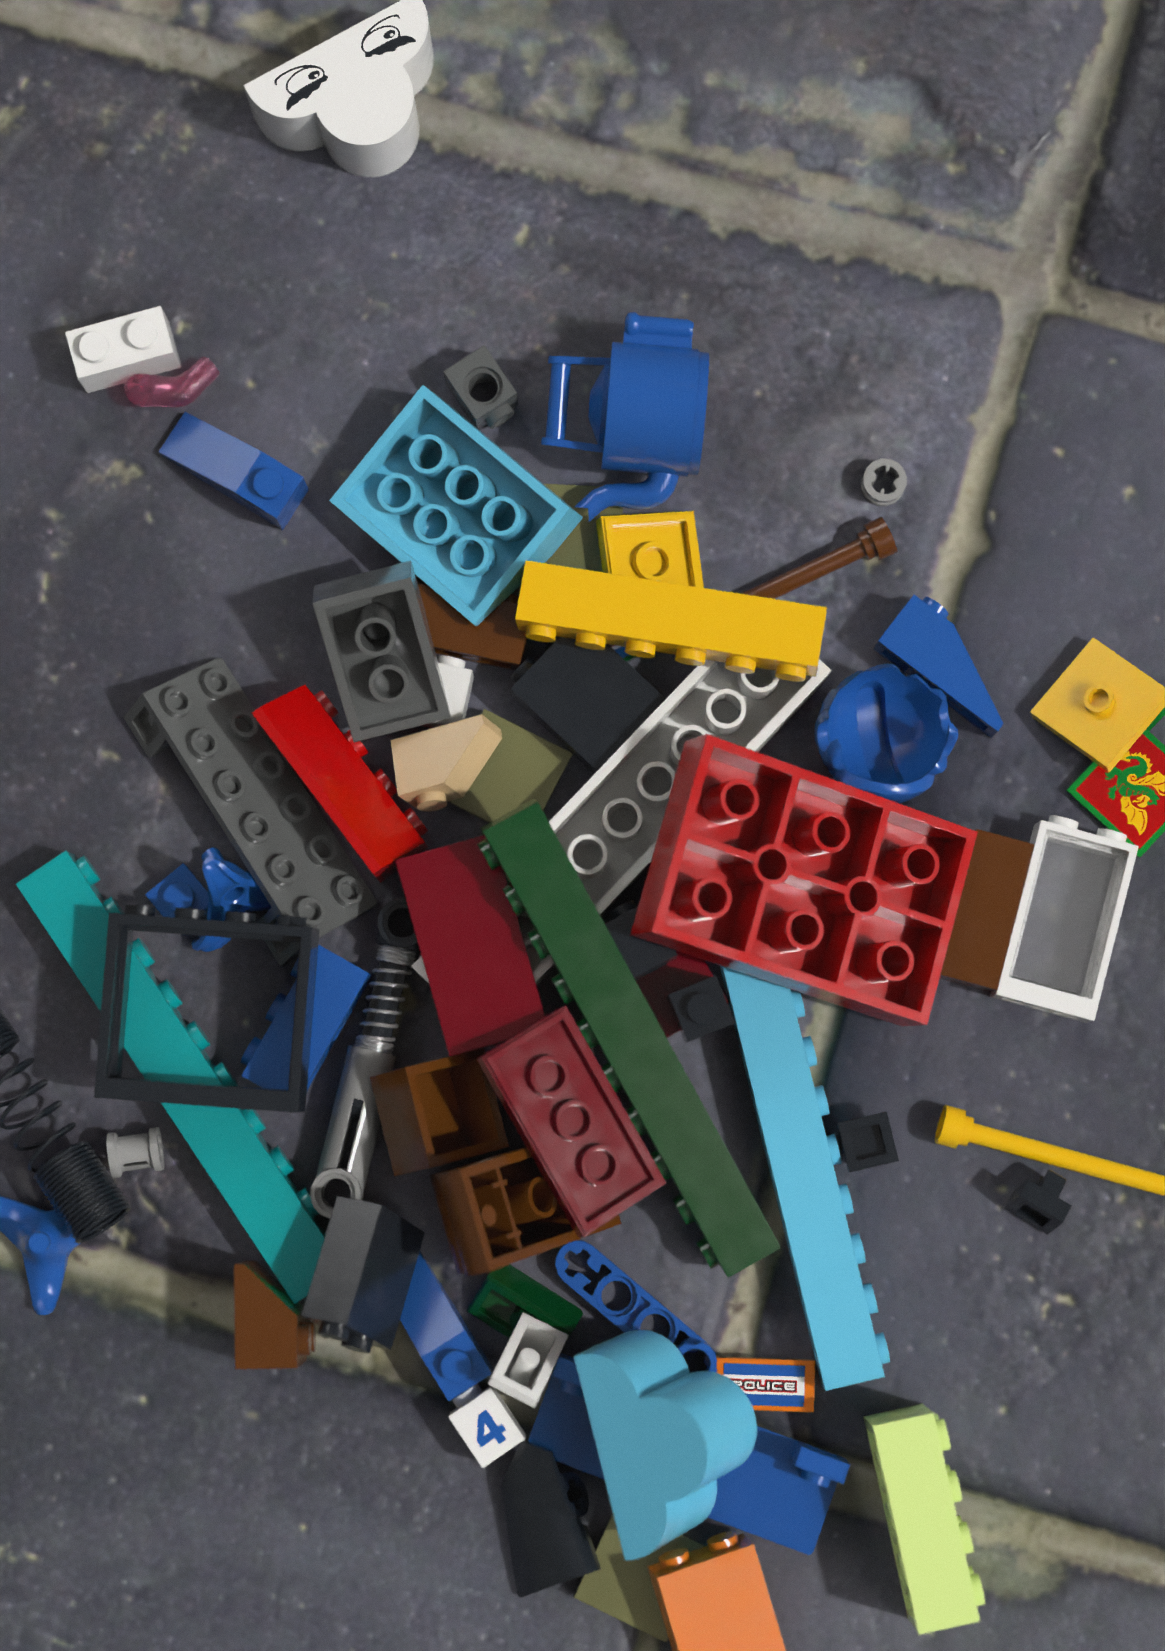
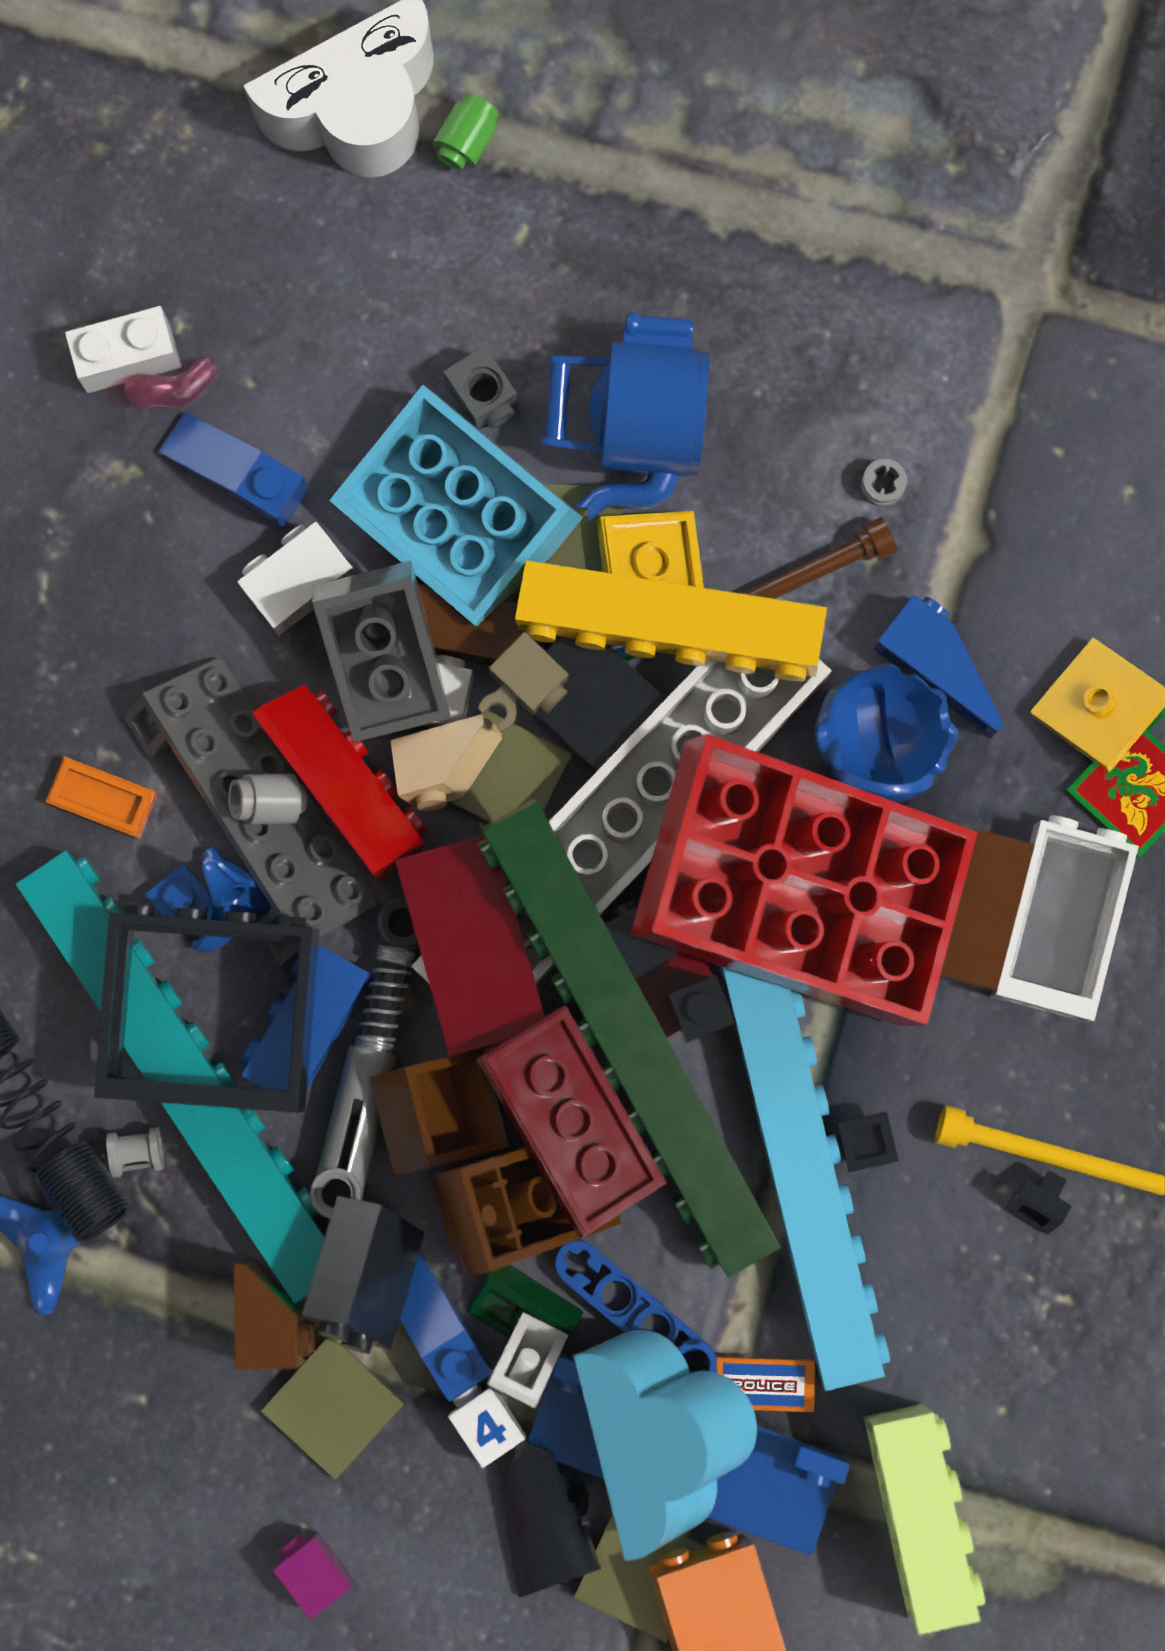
(101, 797): none -> orange tile
(267, 799): none -> light grey brick
(285, 581): none -> white brick
(312, 1573): none -> magenta brick
(333, 1407): none -> olive tile
(466, 132): none -> bright green brick
(525, 677): none -> dark tan brick

